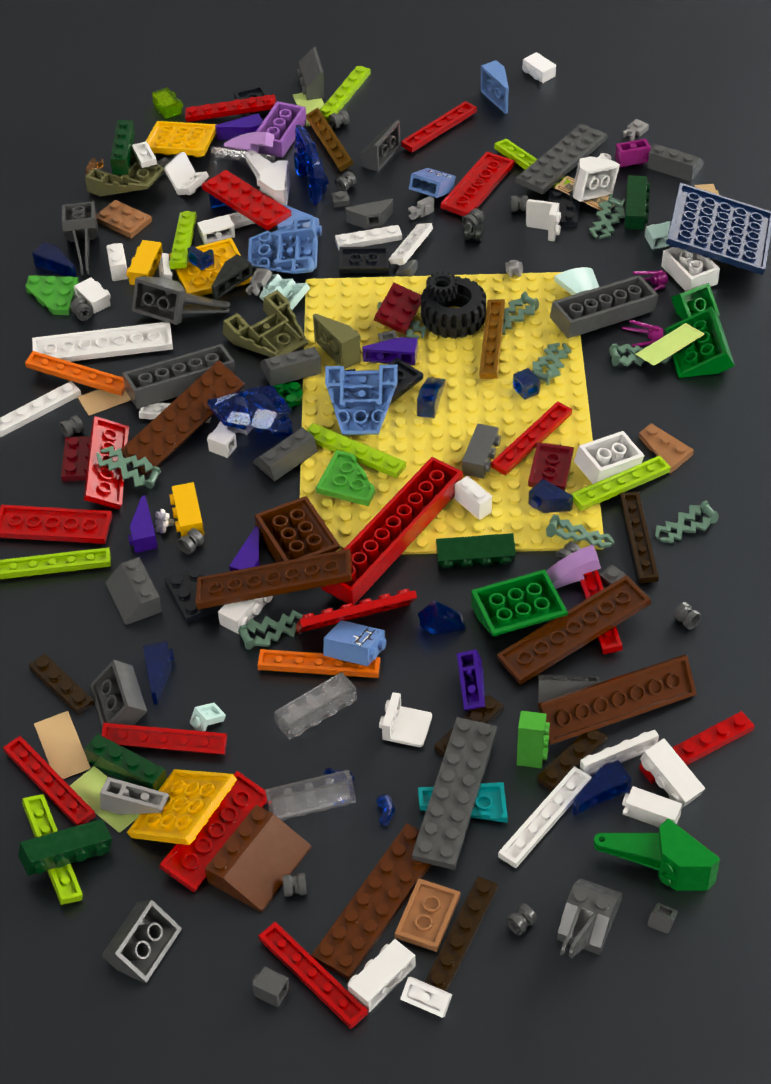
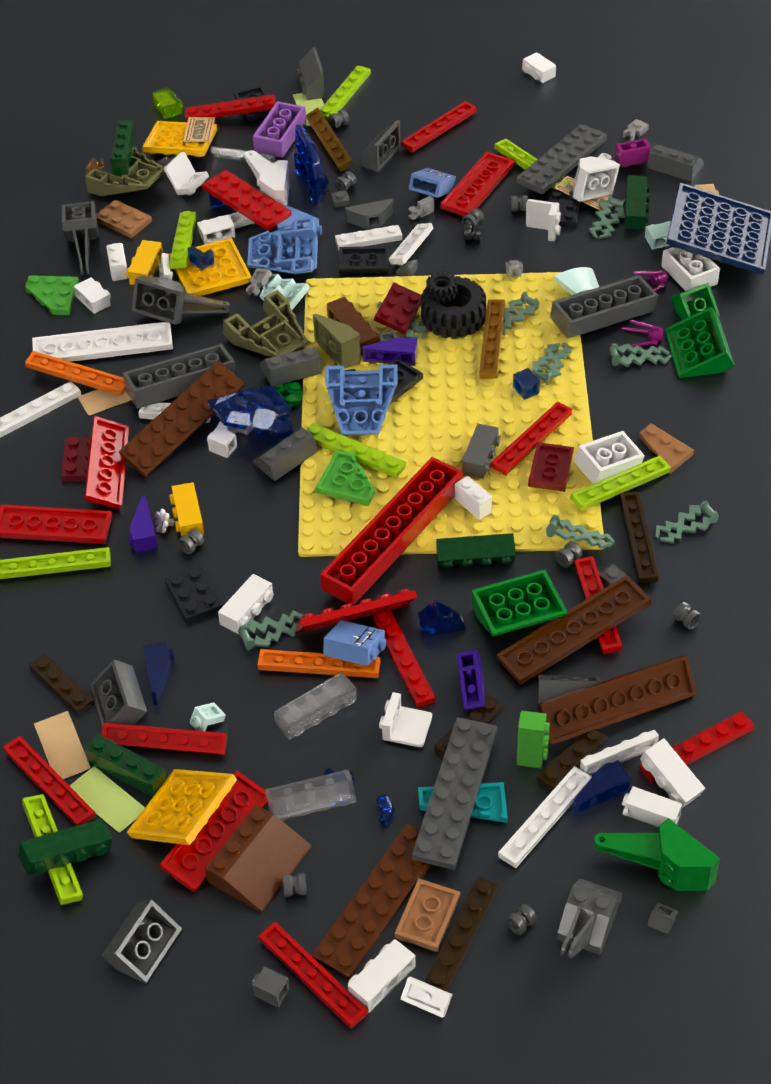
(54, 260): clear blue slope -> none
(71, 426): dark grey wheel -> none
(81, 309): dark grey wheel -> none
(122, 462): sand green piece -> none
(129, 798): light grey slope -> none
(133, 591): dark grey slope -> none
(144, 154): white plate -> none
(199, 129): none -> sticker
(231, 275): pearl dark grey slope -> none
(238, 127): dark purple slope -> none
(249, 553): dark purple slope -> none
(251, 141): lavender slope -> none
(274, 579): reddish brown plate -> none
(295, 531): reddish brown slope -> none
(344, 312): none -> reddish brown brick
(404, 659): none -> red plate
(429, 397): slope -> none
(495, 84): medium blue slope -> none
(549, 498): clear blue slope -> none
(574, 566): lavender slope -> none
(669, 344): yellowish green sticker -> none

